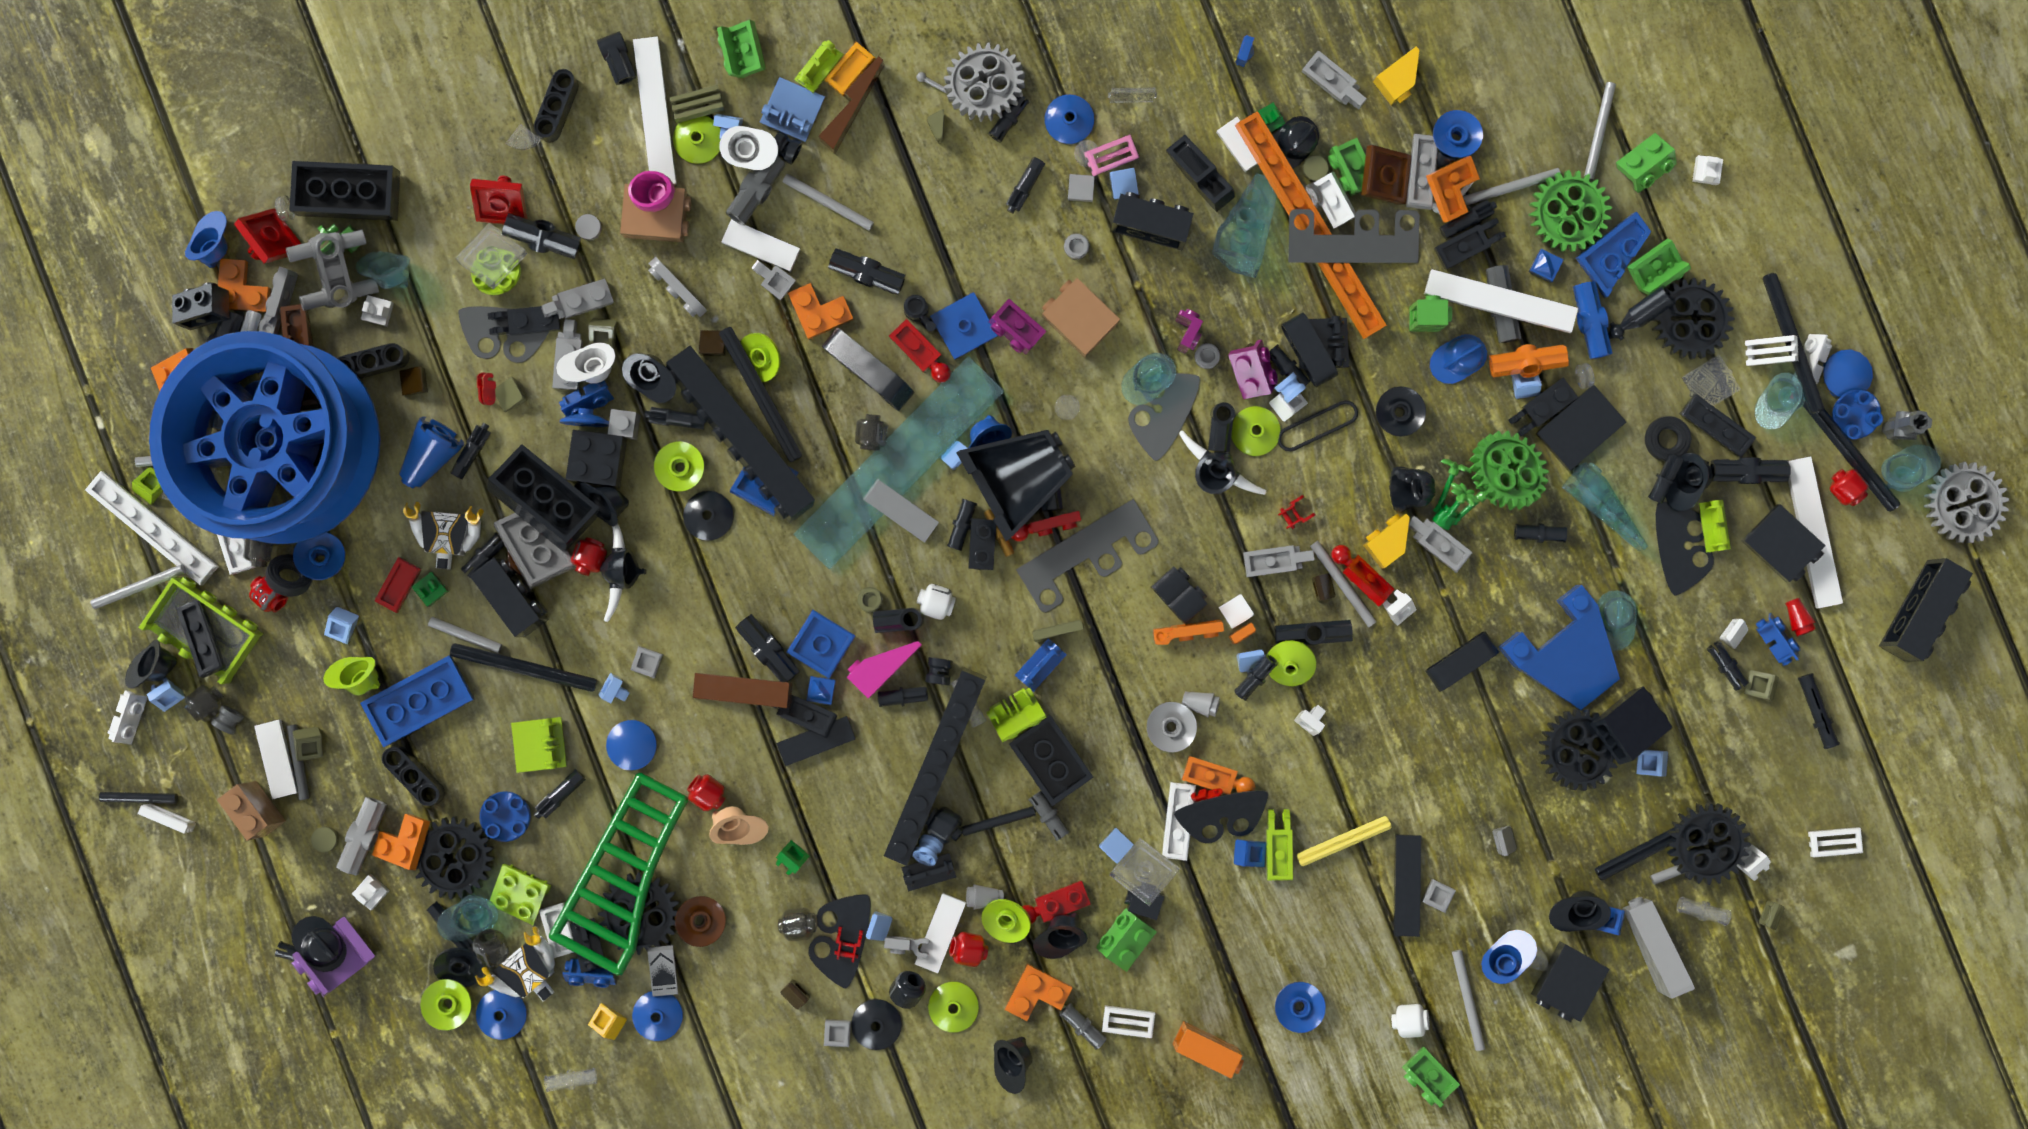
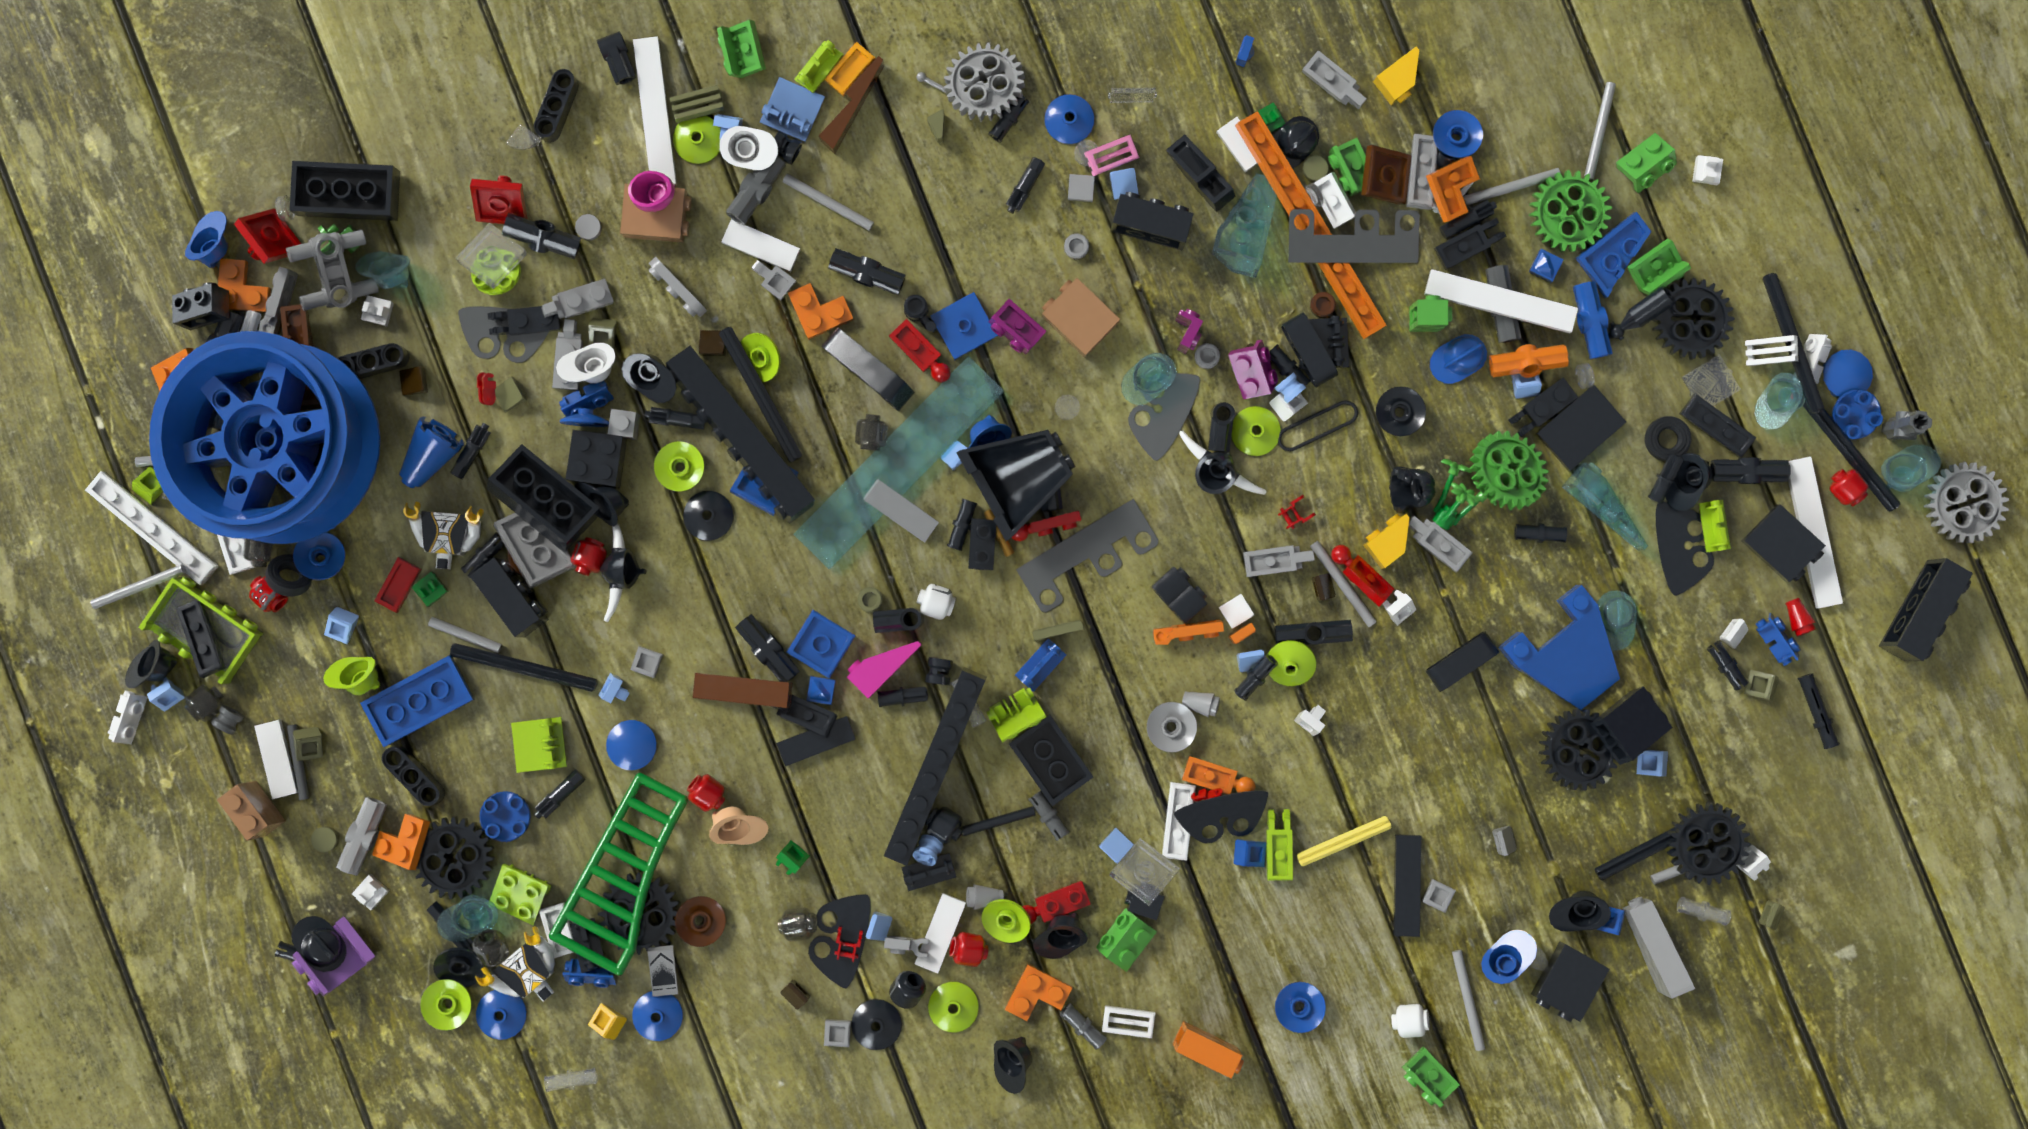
(138, 797): black bar -> none
(167, 818): white tile -> none
(1322, 304): none -> reddish brown tile
(1814, 843): white tile -> none

